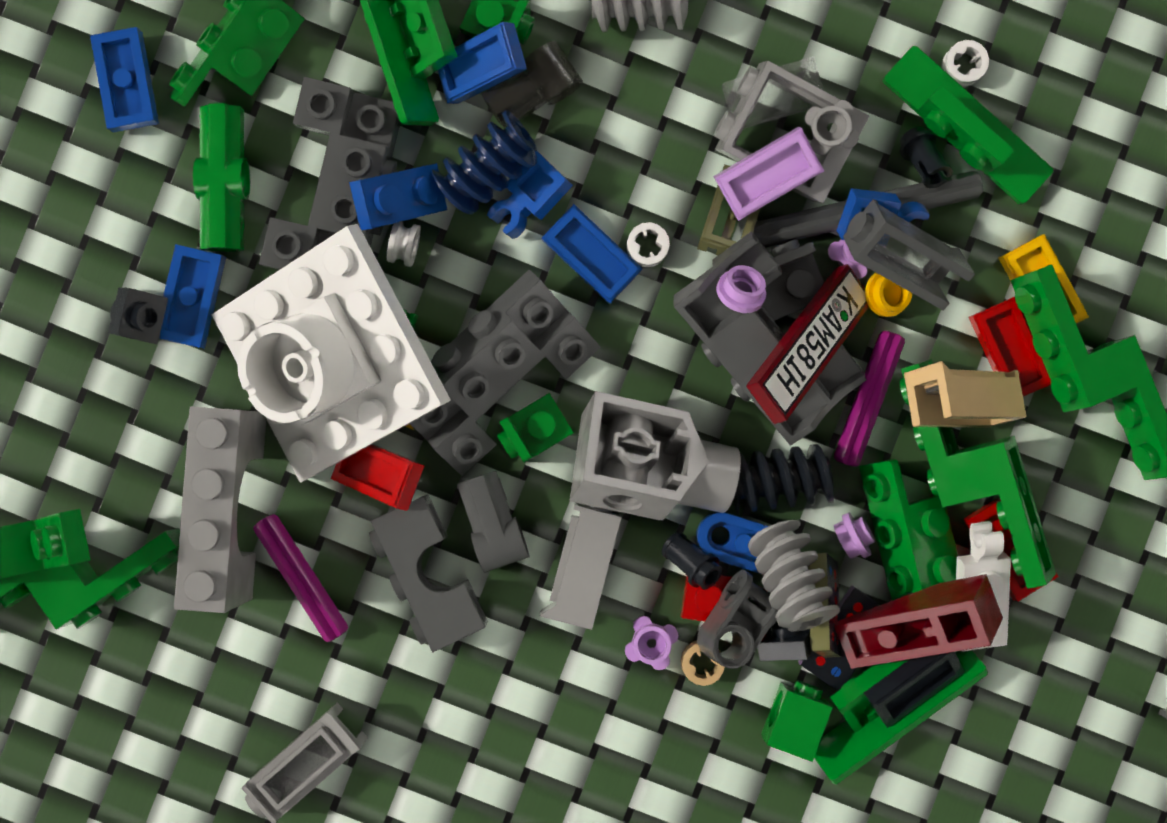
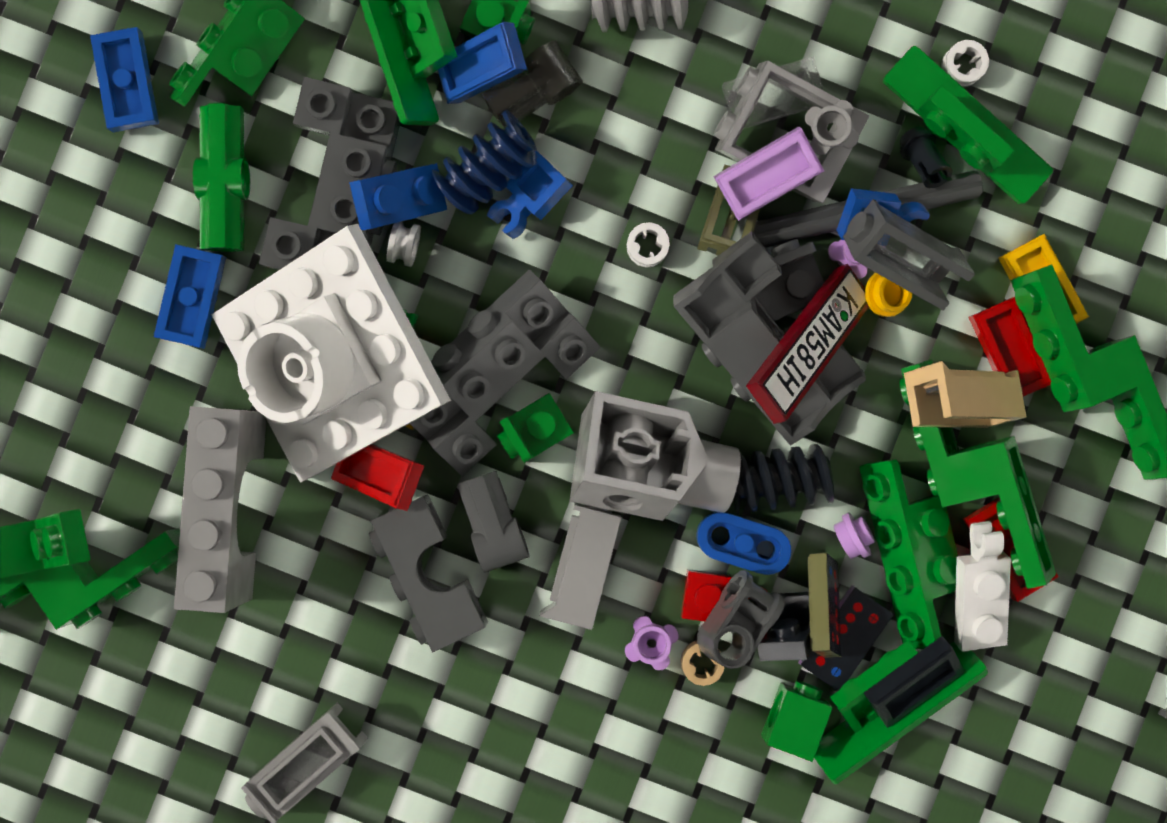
(137, 315): black bracket -> none
(300, 577): magenta axle -> none
(591, 254): blue tile -> none
(701, 568): black pin -> none
(742, 289): lavender plate -> none
(788, 576): light grey piece -> none
(869, 398): magenta axle -> none
(923, 624): dark red slope -> none

